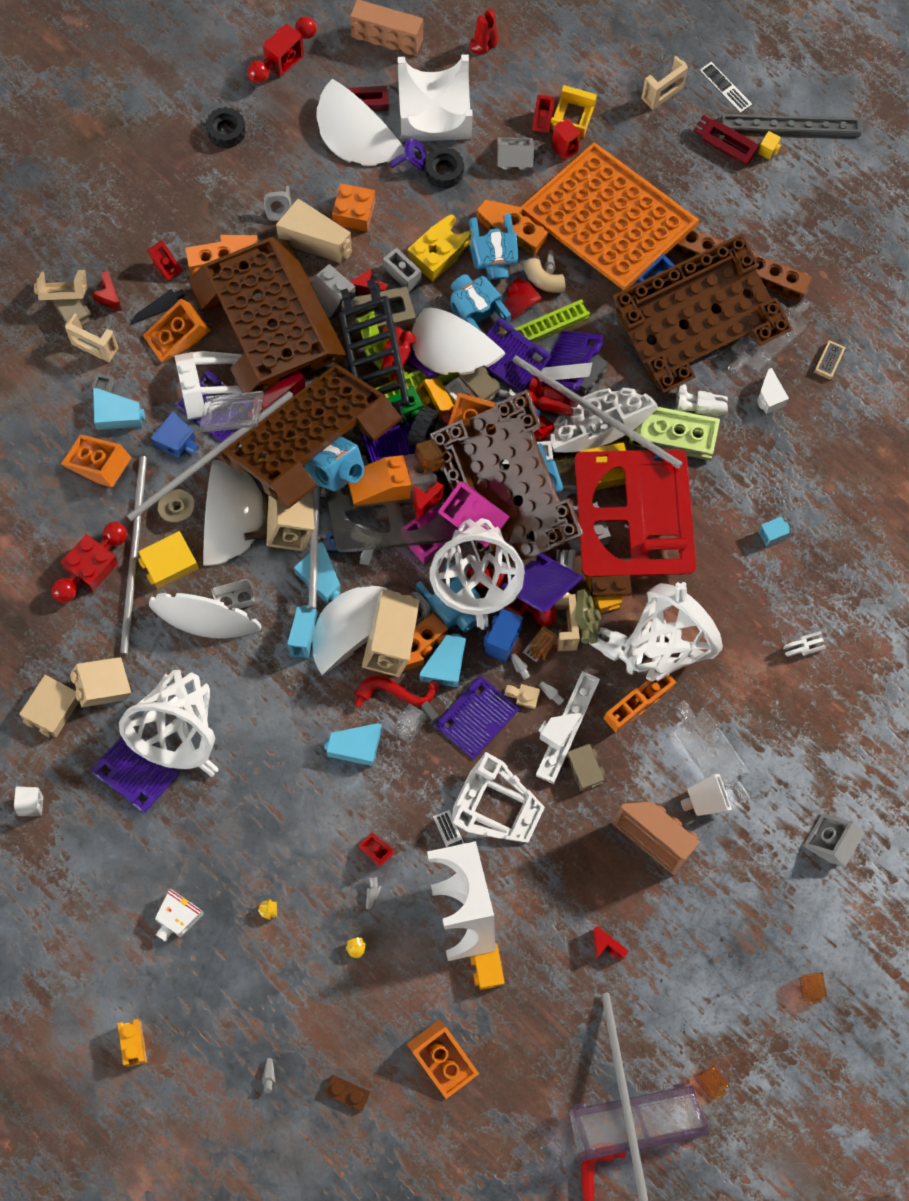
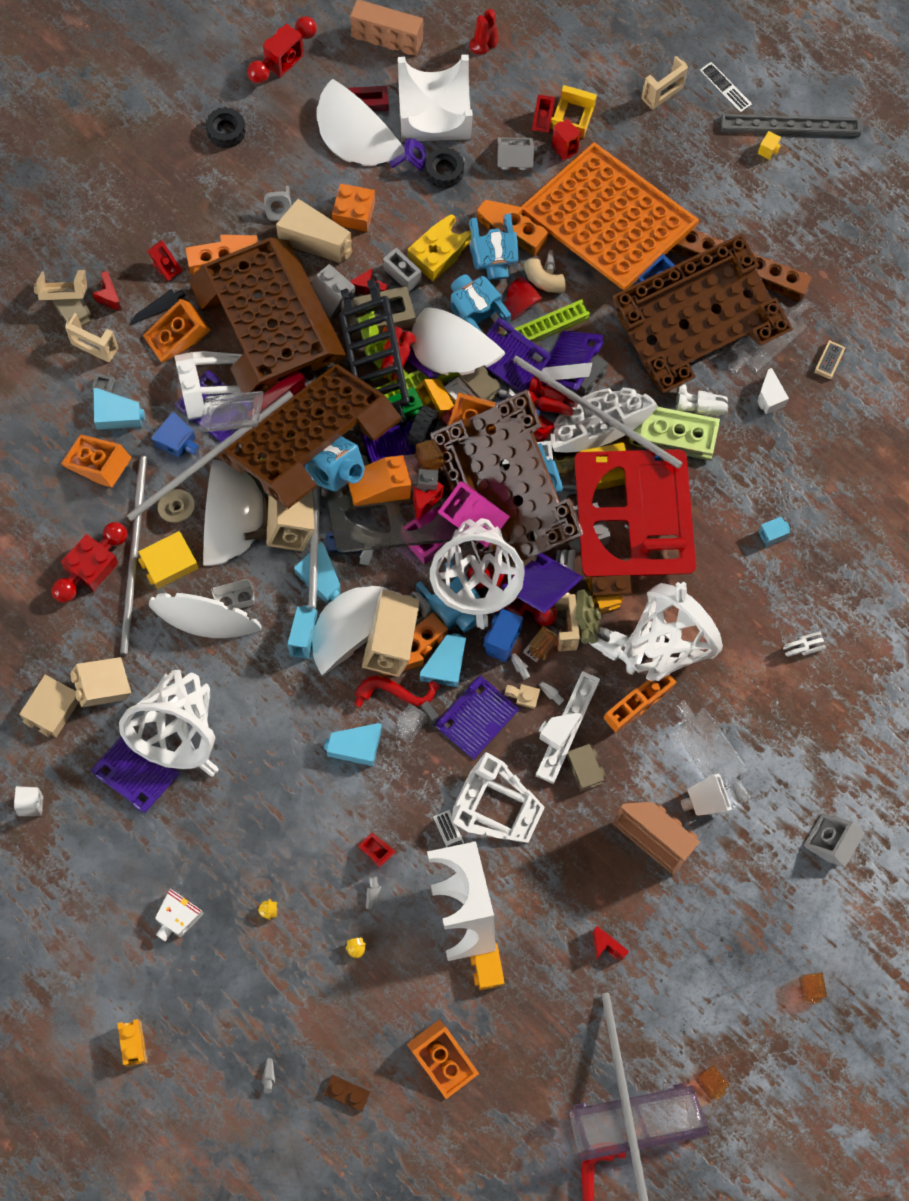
(427, 479): none -> dark grey plate
(733, 144): dark red hinge -> none

